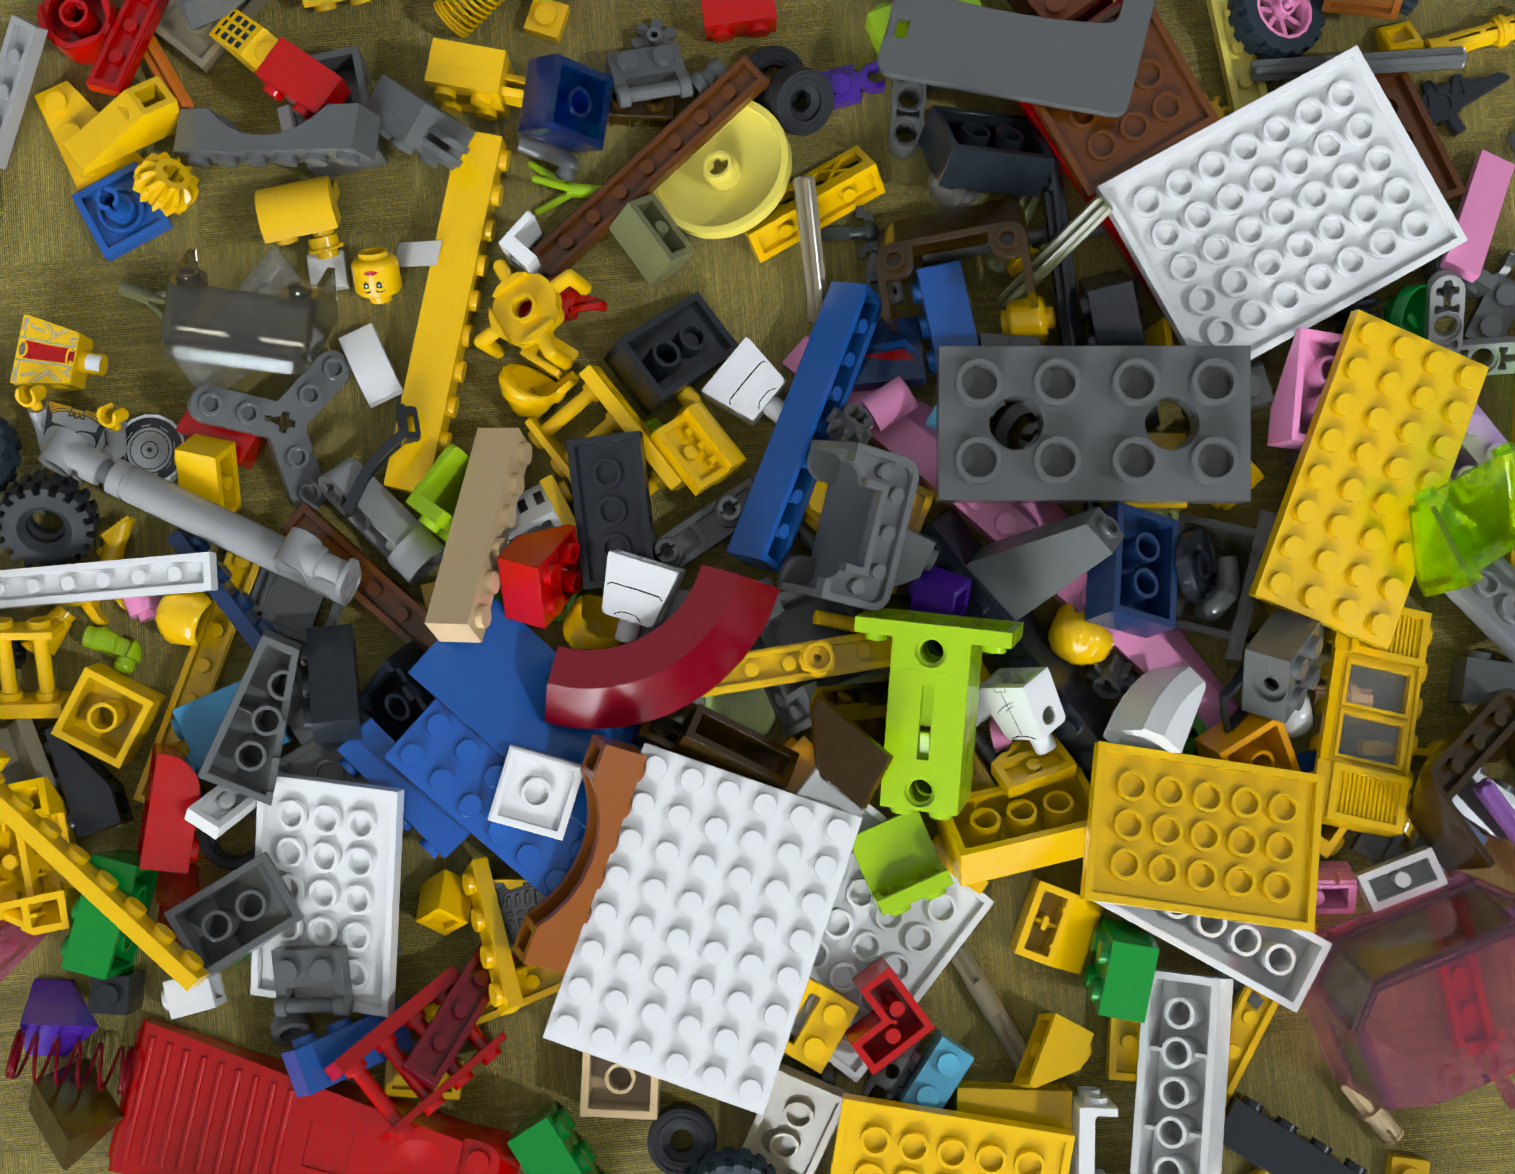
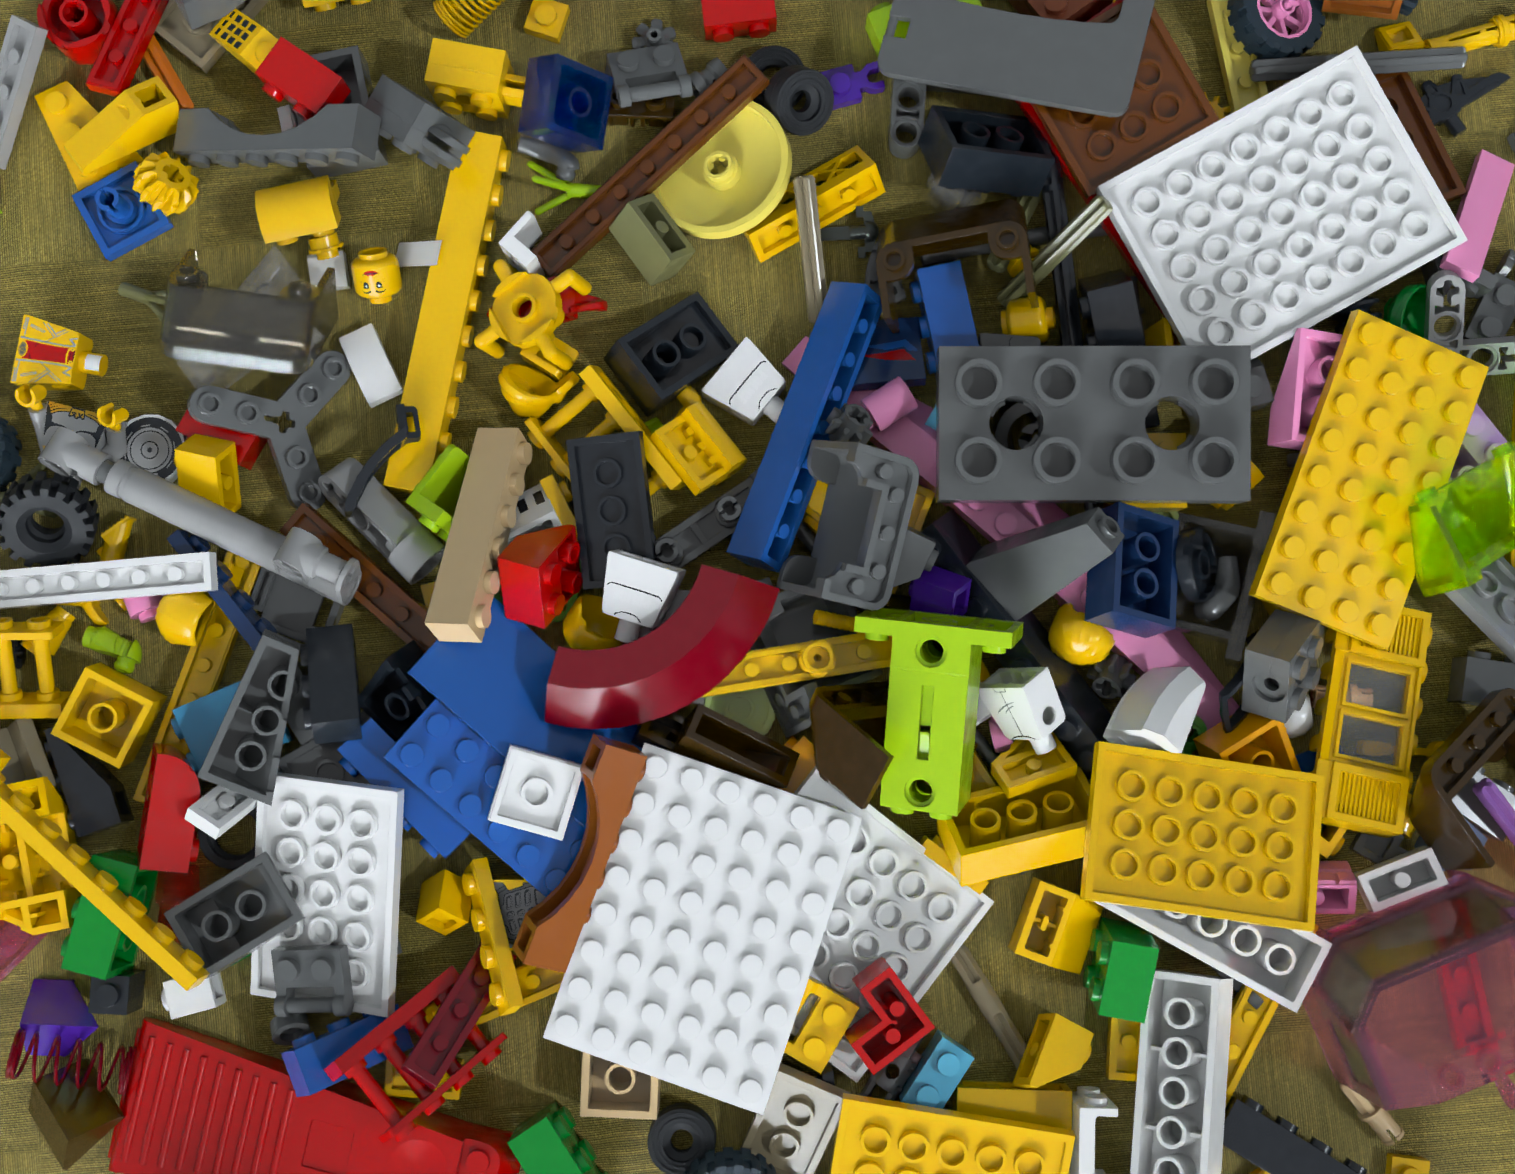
(900, 863): lime bracket -> none

